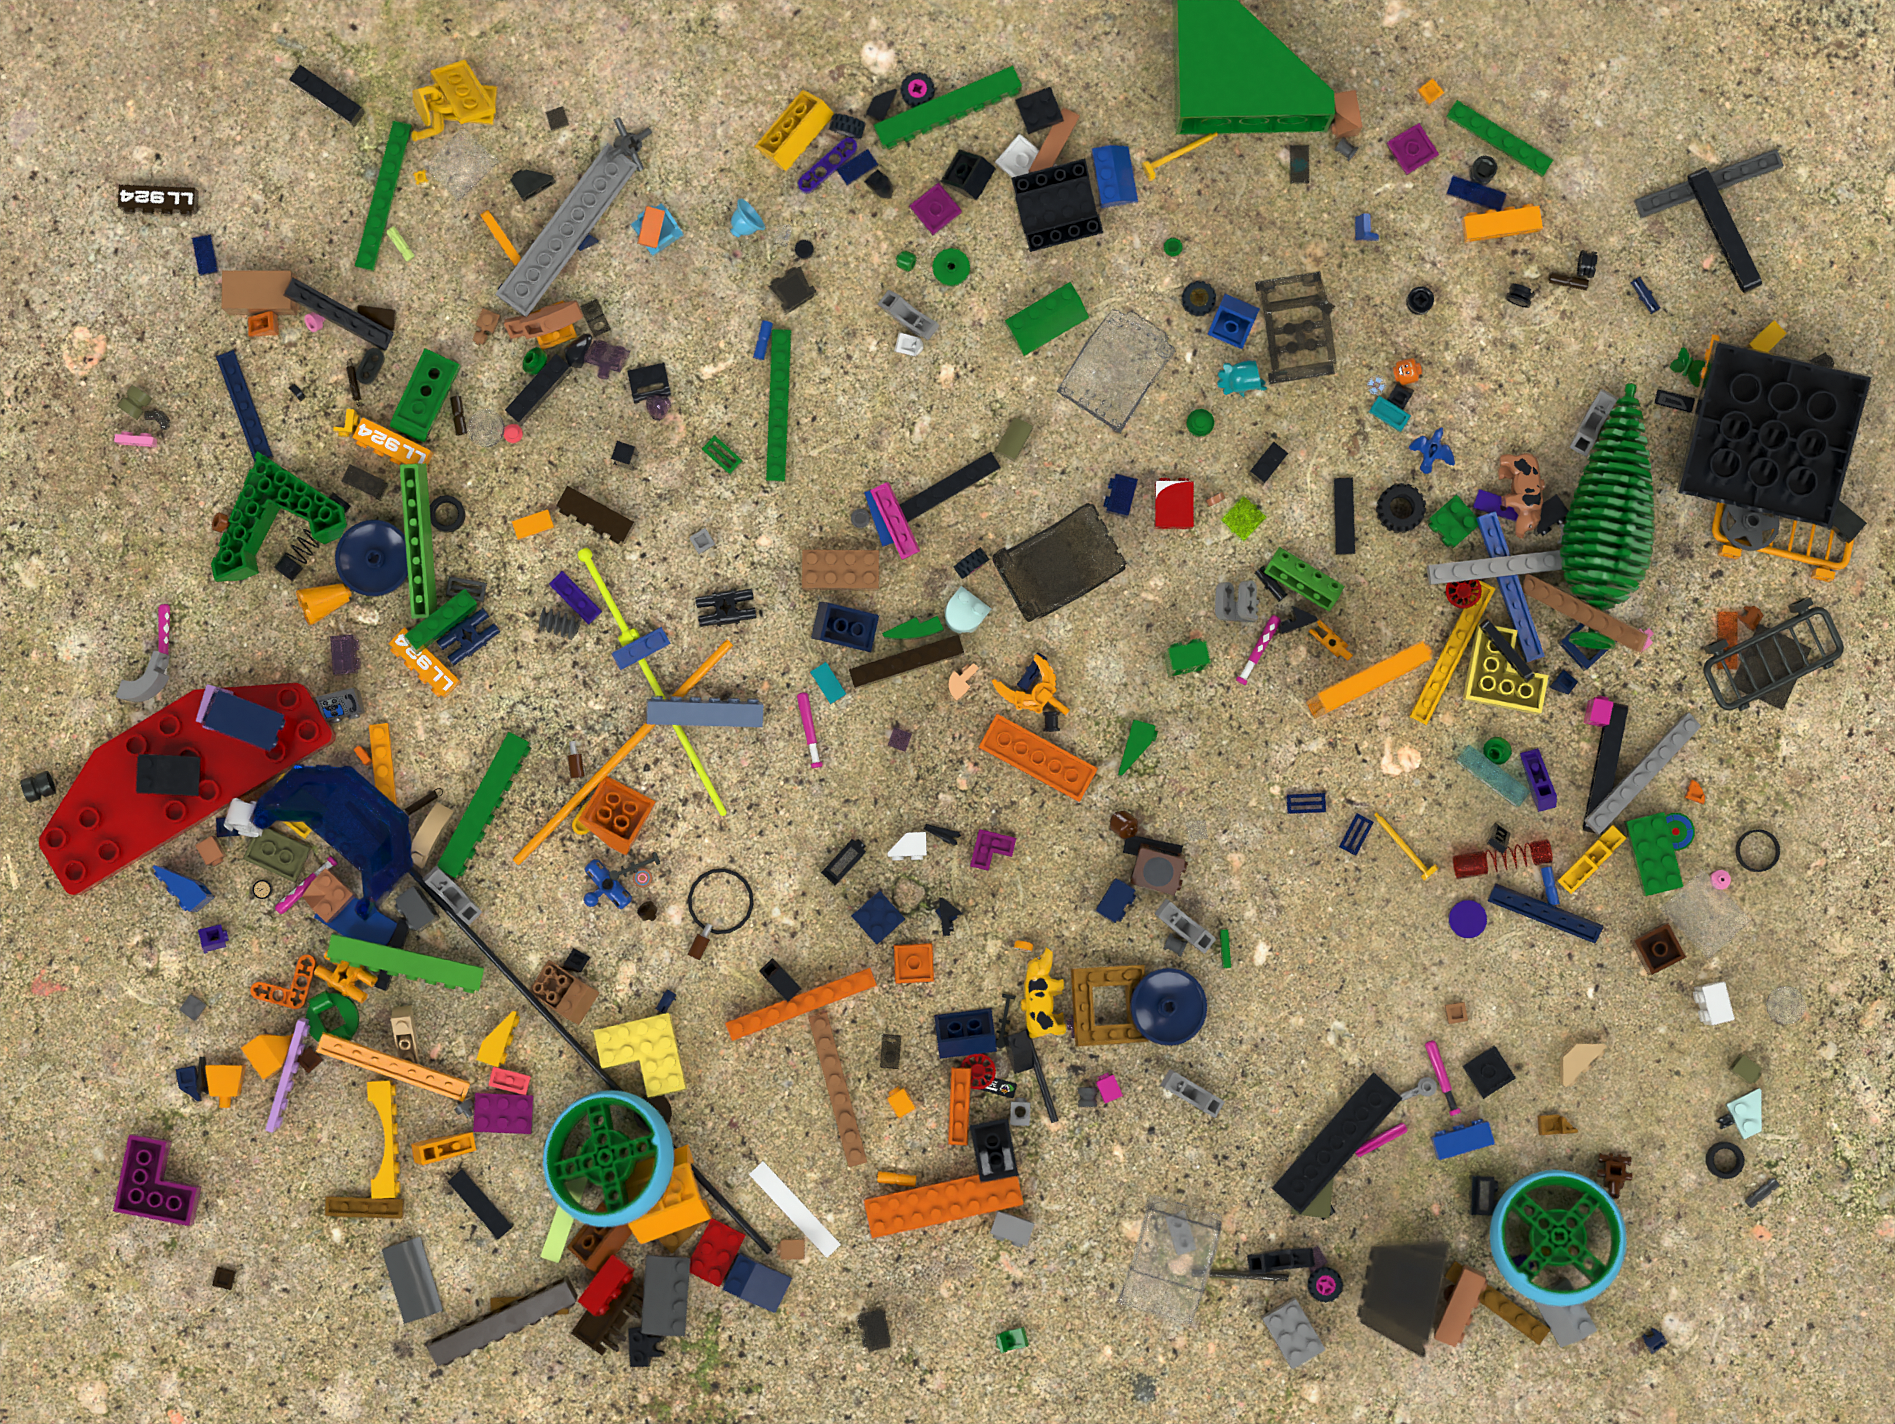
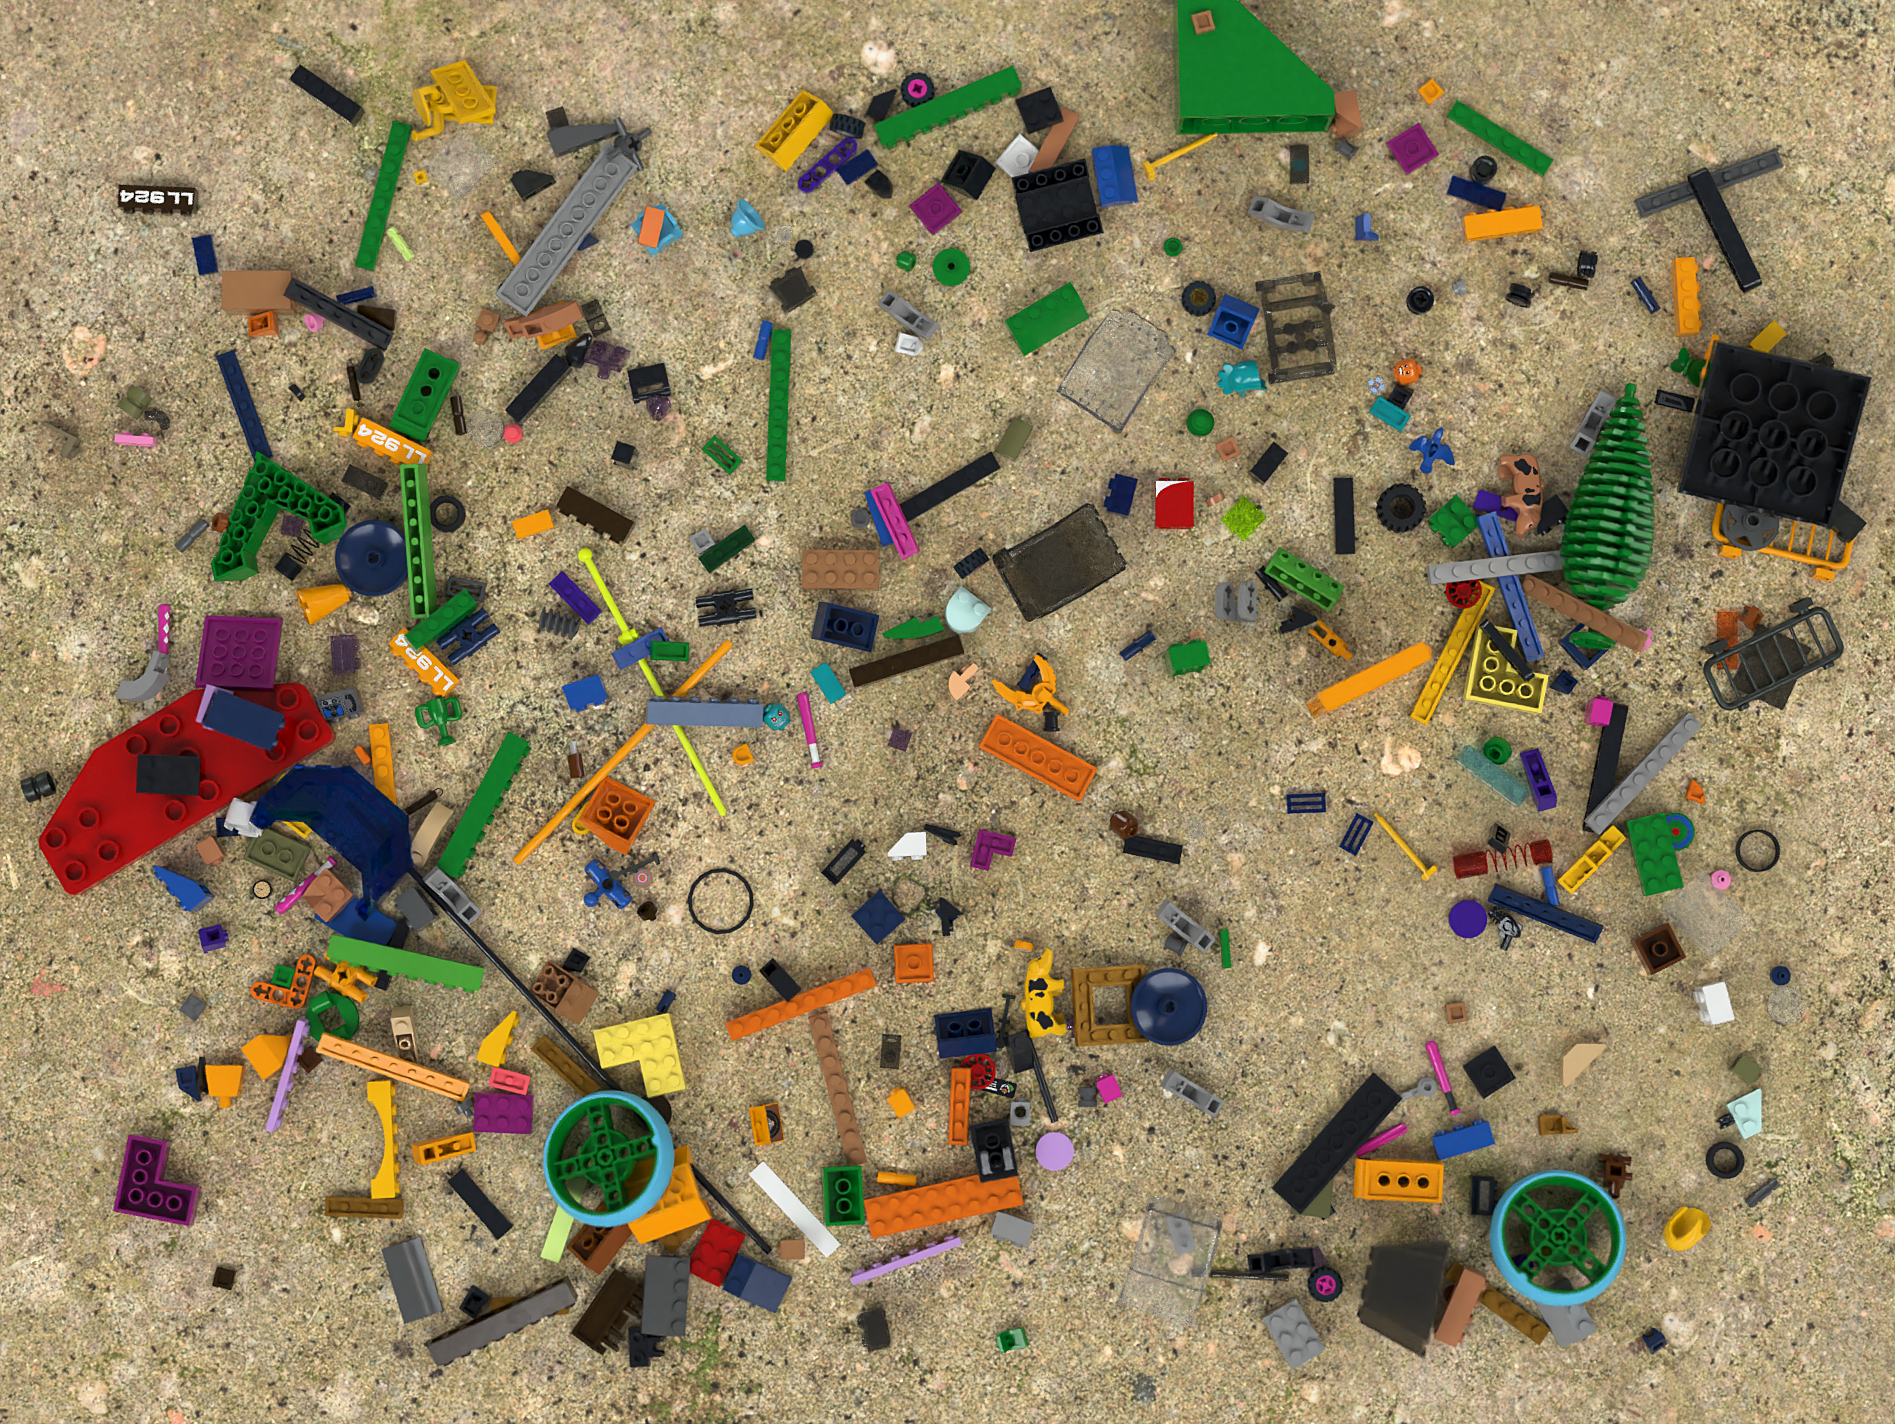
(71, 446): none -> dark tan bracket
(193, 533): none -> dark grey piece
(239, 653): none -> magenta plate
(283, 975): none -> green plate
(292, 526): none -> clear purple tile
(356, 296): none -> clear blue tile
(439, 716): none -> green piece
(474, 1301): none -> black slope
(534, 361): green plate -> none
(565, 1066): none -> pearl gold plate
(572, 138): none -> dark grey slope
(585, 693): none -> blue slope
(606, 1285): red brick -> none
(669, 651): none -> green tile
(700, 943): reddish brown piece -> none
(727, 549): none -> dark green plate
(742, 755): none -> light orange tile
(746, 975): none -> dark blue tile
(766, 1124): none -> panel
(776, 716): none -> teal head
(842, 1195): none -> green slope
(898, 1261): none -> lavender plate
(1054, 1151): none -> lavender tile
(1115, 901): dark blue brick -> none
(1137, 645): none -> dark blue axle
(1138, 741): green slope -> none
(1158, 869): reddish brown brick -> none
(1203, 22): none -> medium nougat tile
(1228, 449): none -> nougat tile
(1259, 648): dark pink piece -> none
(1280, 216): none -> light grey arch
(1369, 1170): none -> light orange hinge
(1459, 287): none -> light grey plate
(1507, 925): none -> black piece
(1685, 297): none -> light orange brick
(1686, 1228): none -> yellow hair
(1775, 975): none -> dark blue tile

